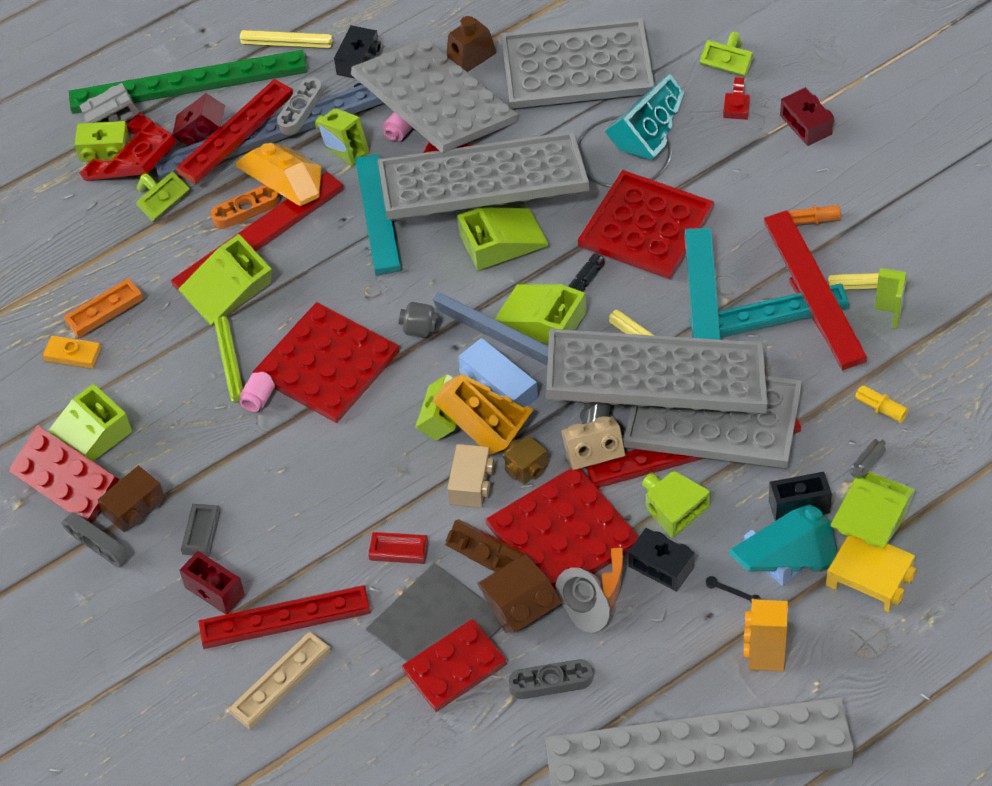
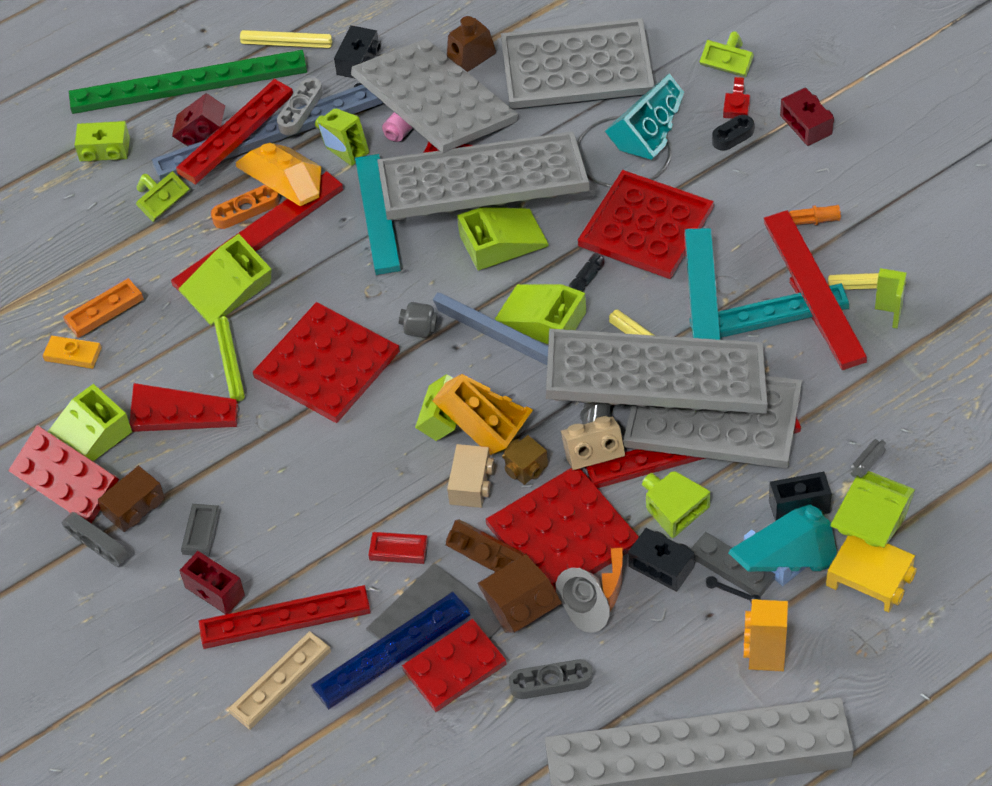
(110, 106): light grey brick -> none
(137, 155): red wing -> none
(173, 409): none -> red wing
(256, 391): bright pink brick -> none
(390, 650): none -> clear blue plate
(497, 372): light blue brick -> none
(714, 556): none -> dark grey plate
(732, 131): none -> black beam
(882, 404): yellow axle -> none

